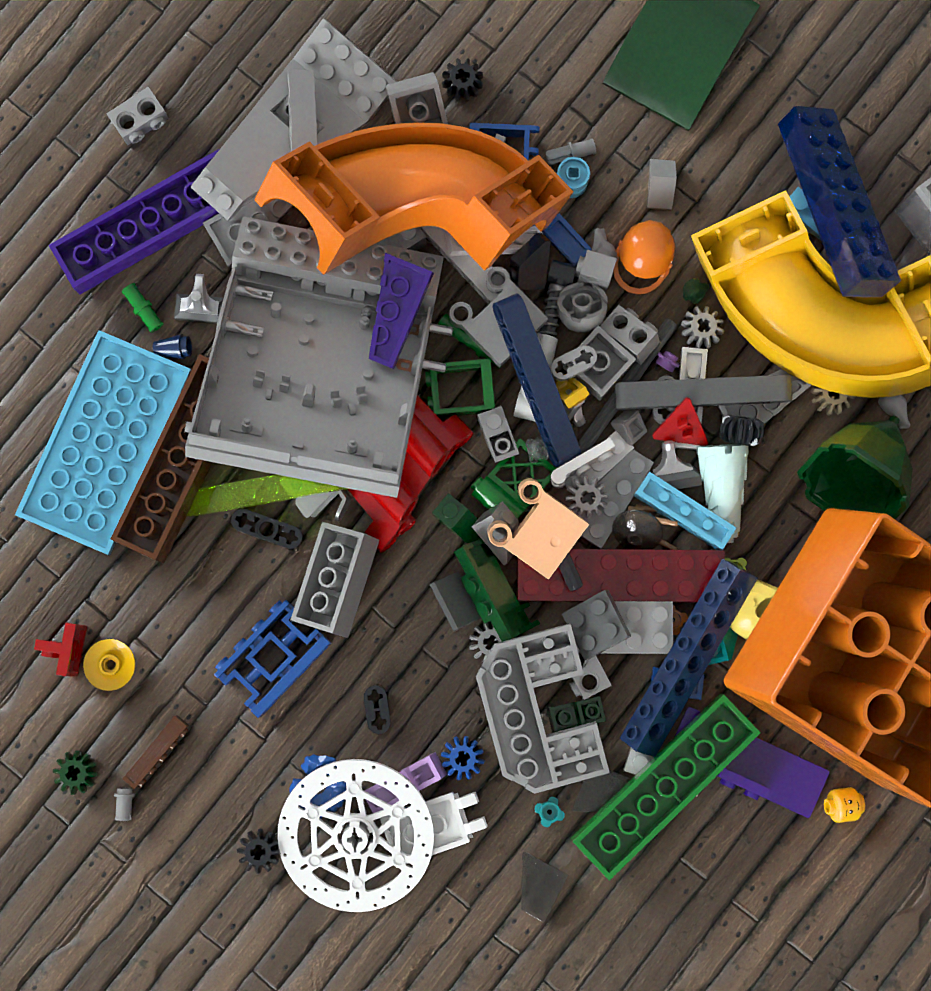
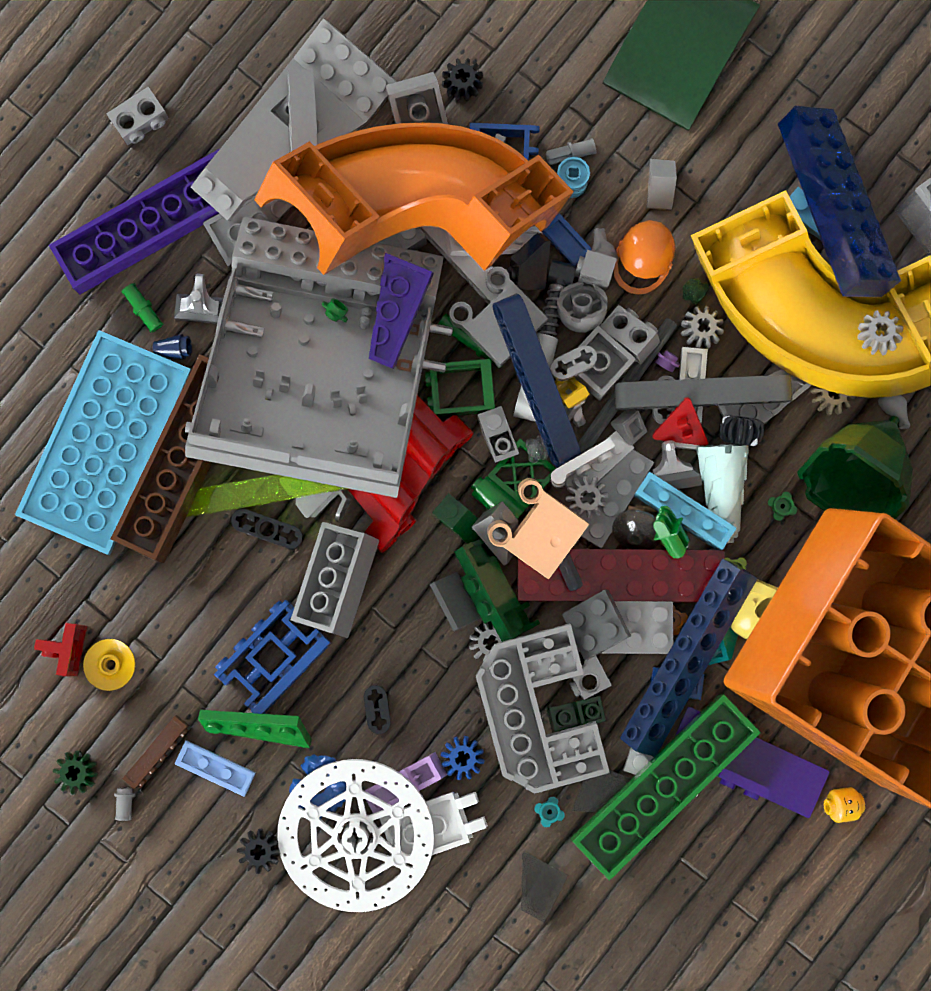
(215, 768): none -> light blue tile
(263, 727): none -> green wing
(335, 310): none -> green plate
(671, 532): none -> green arm
(789, 508): none -> green plate
(881, 342): none -> light grey gear

